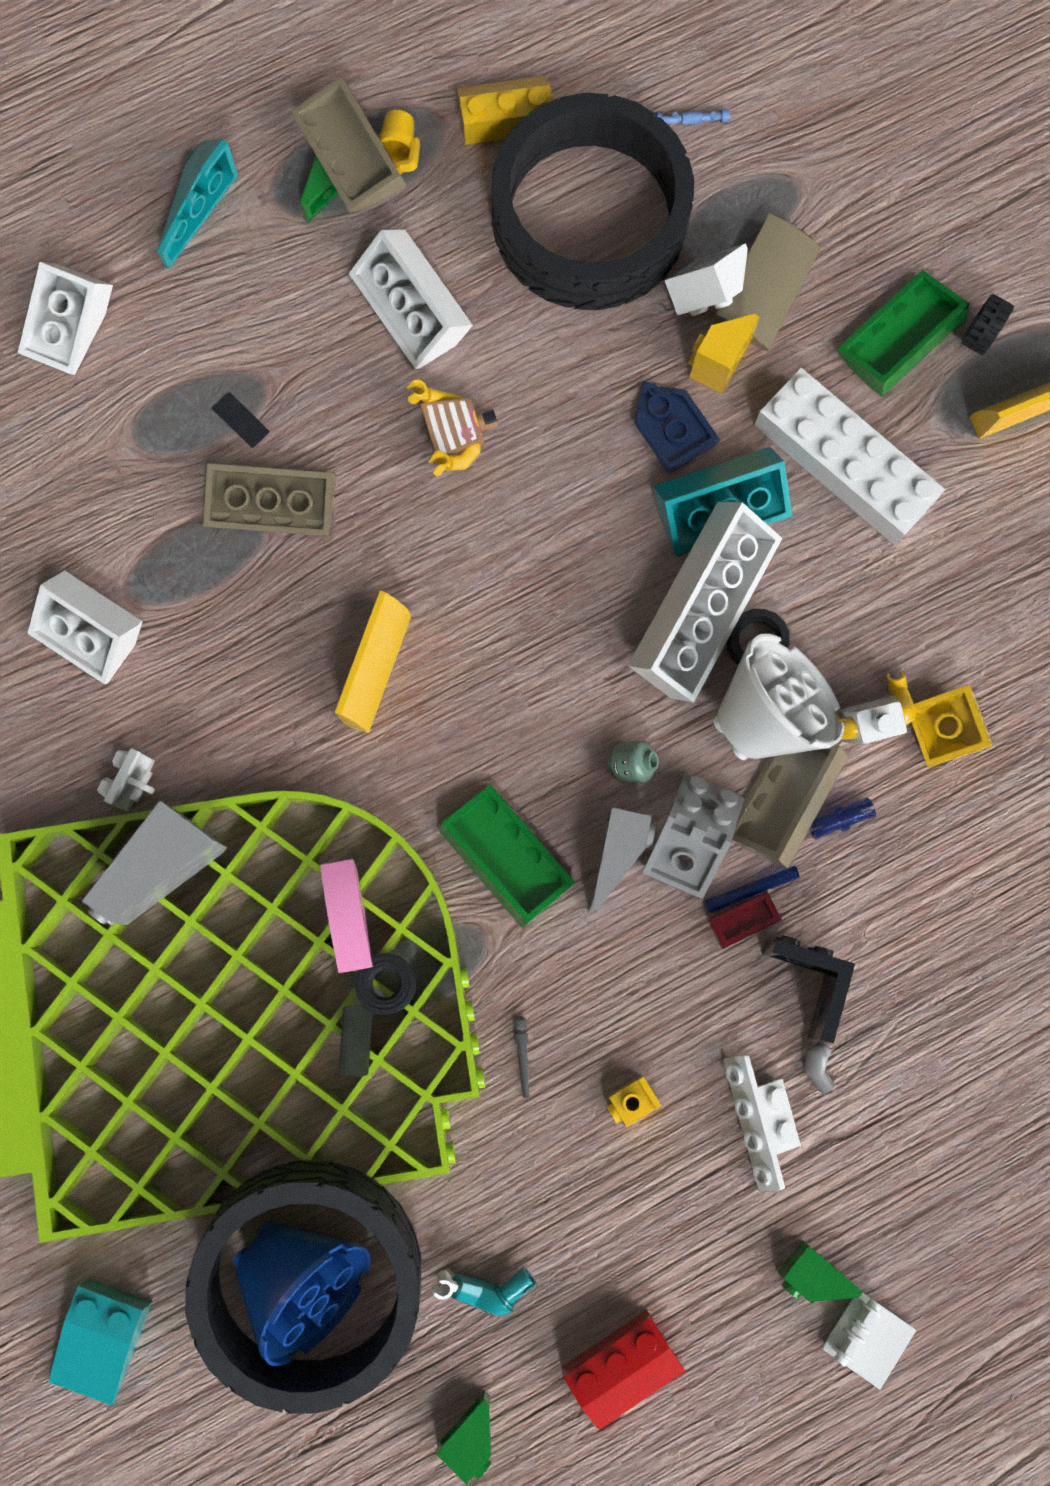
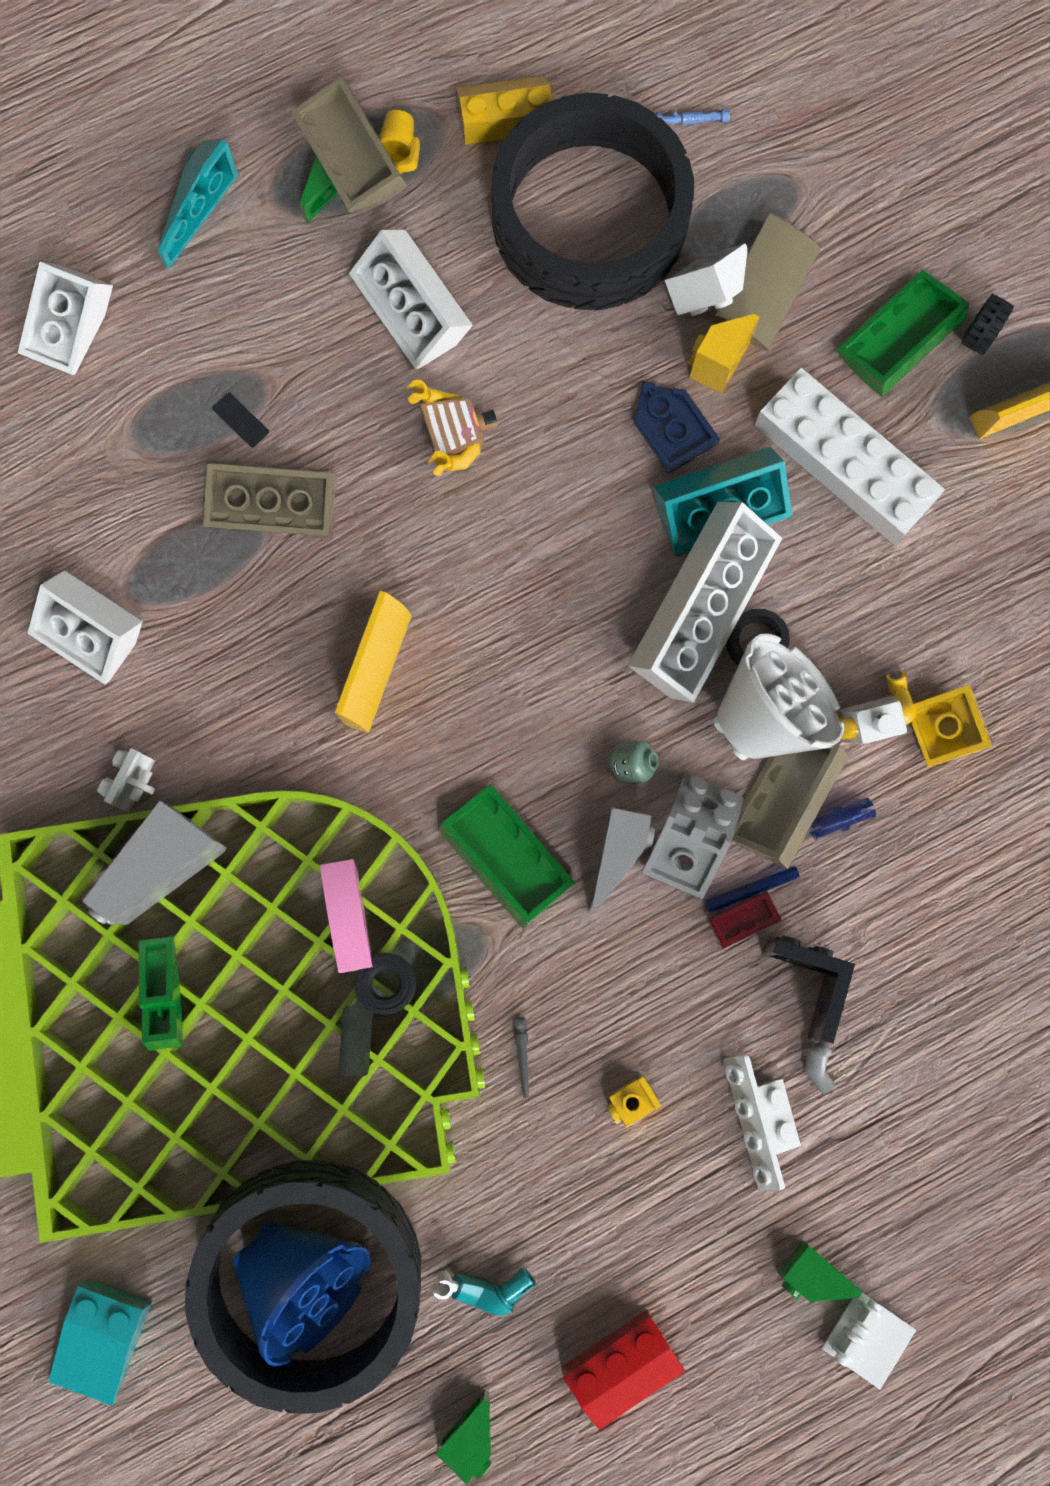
(160, 994): none -> green slope

